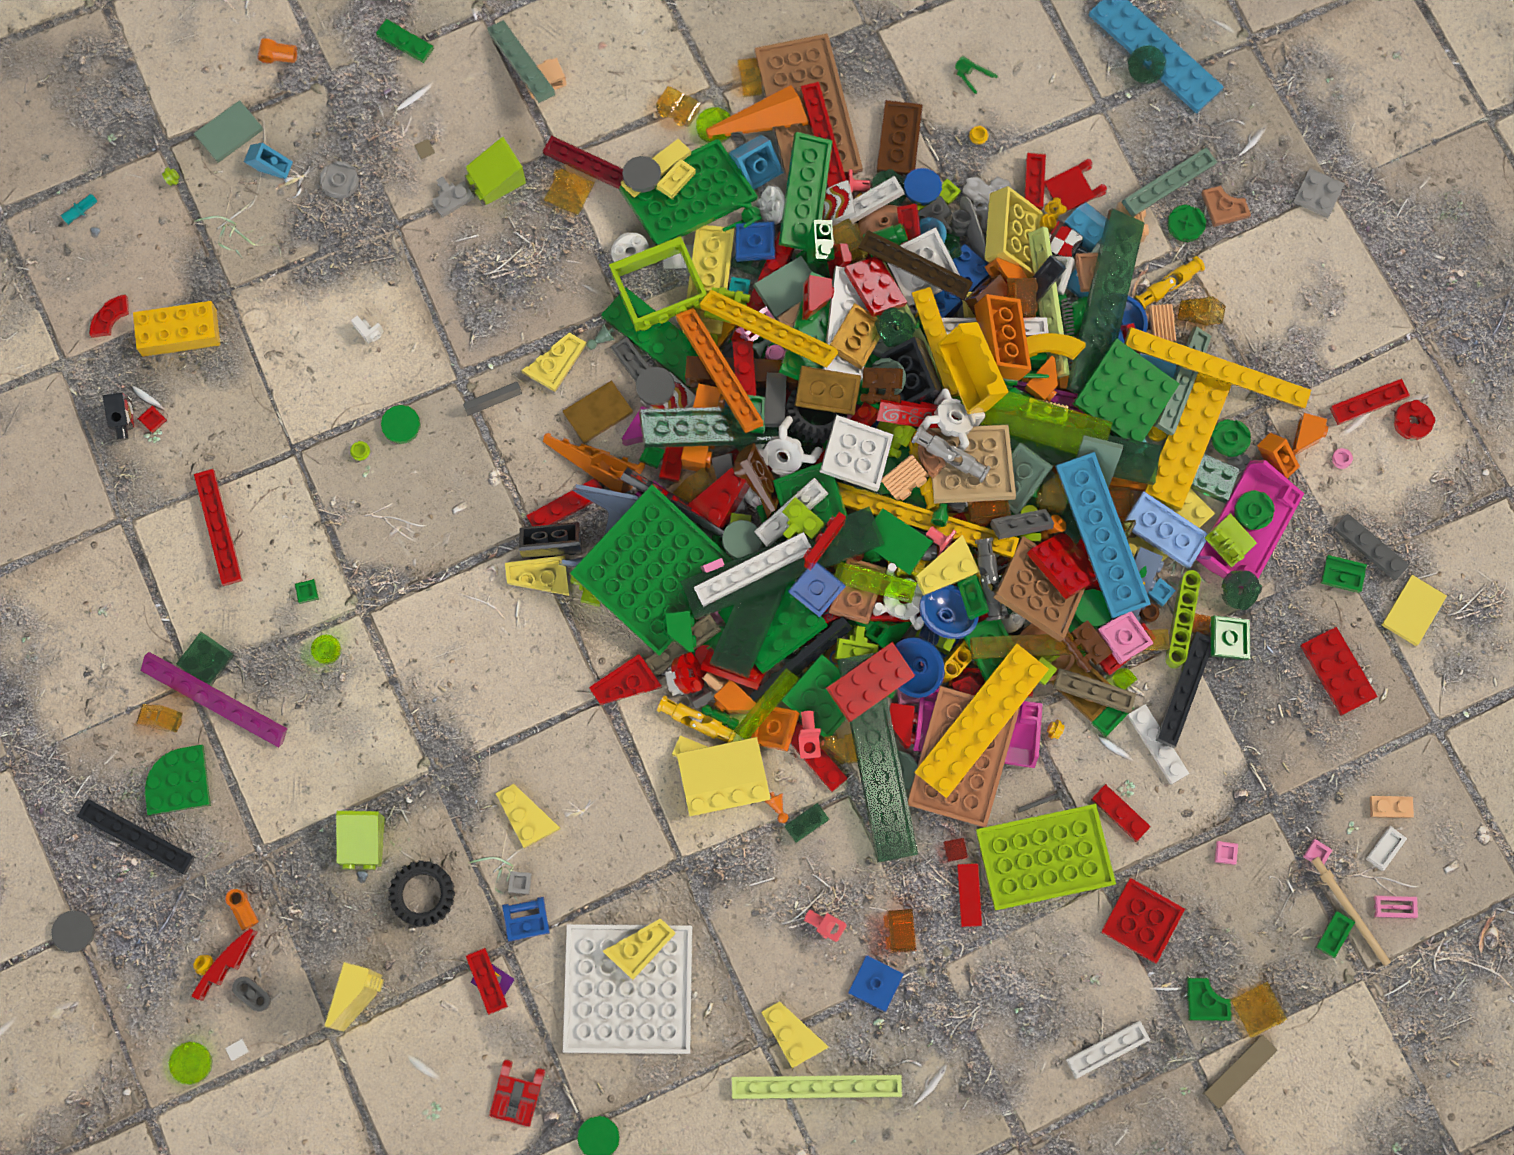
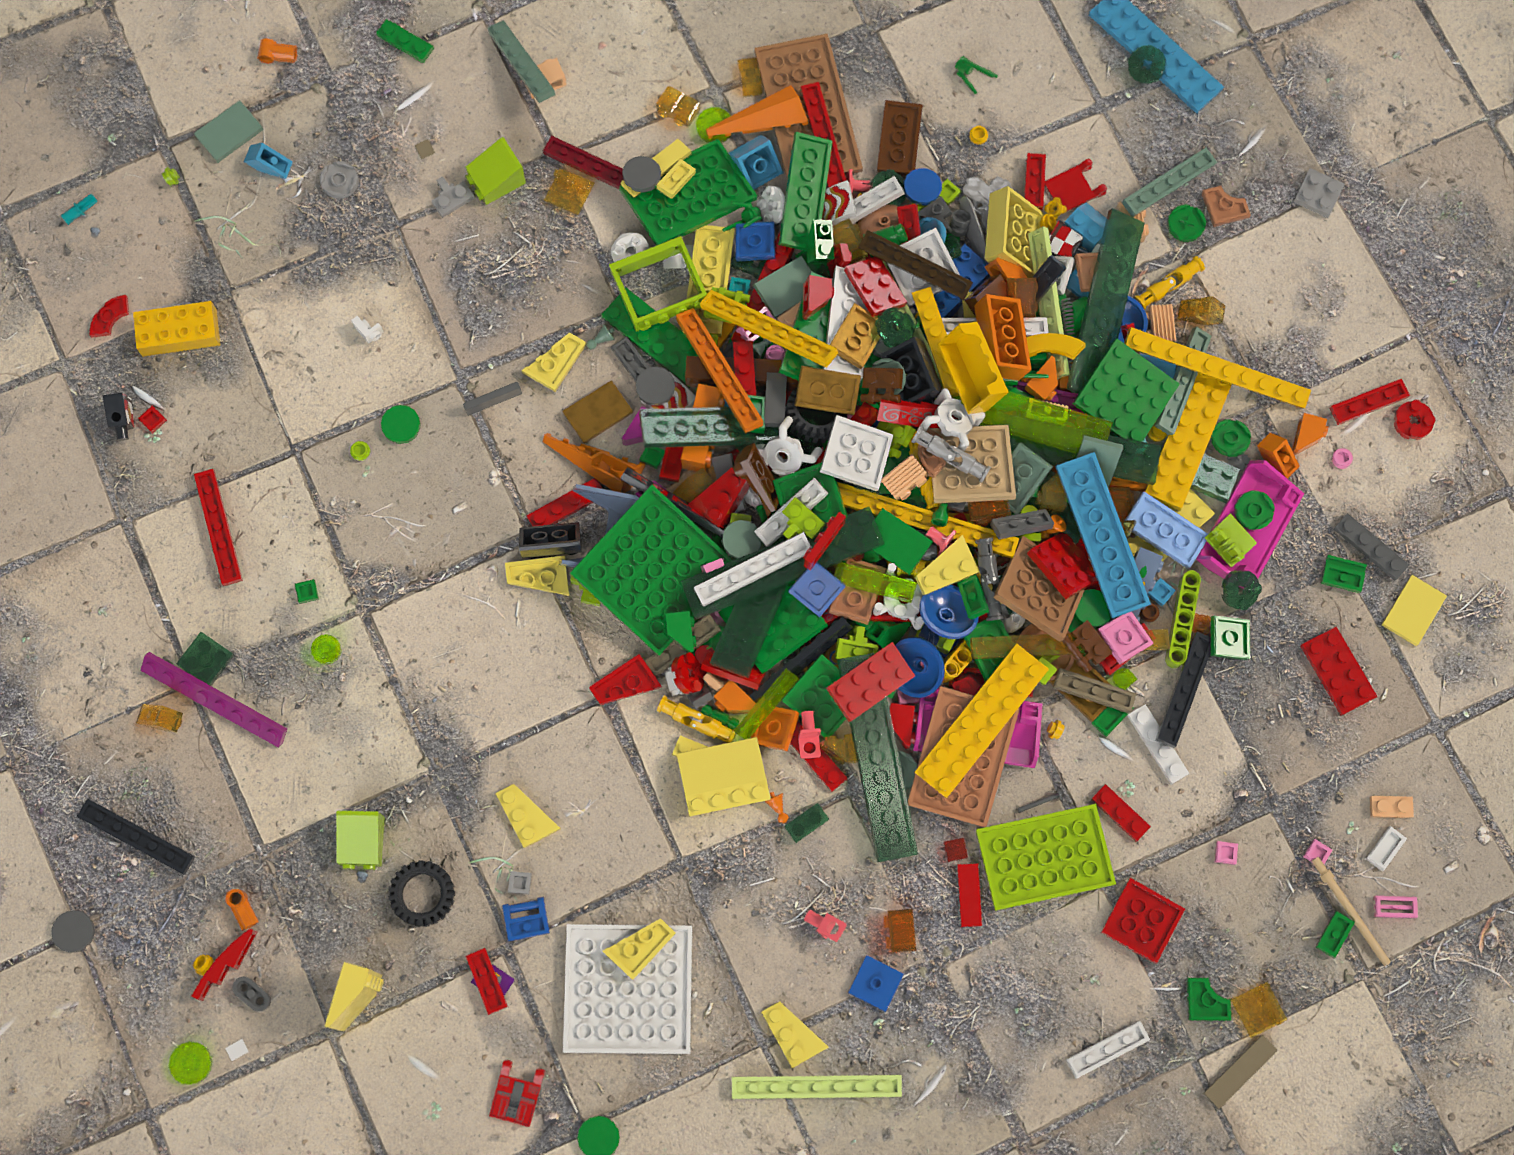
(178, 782): green plate -> none

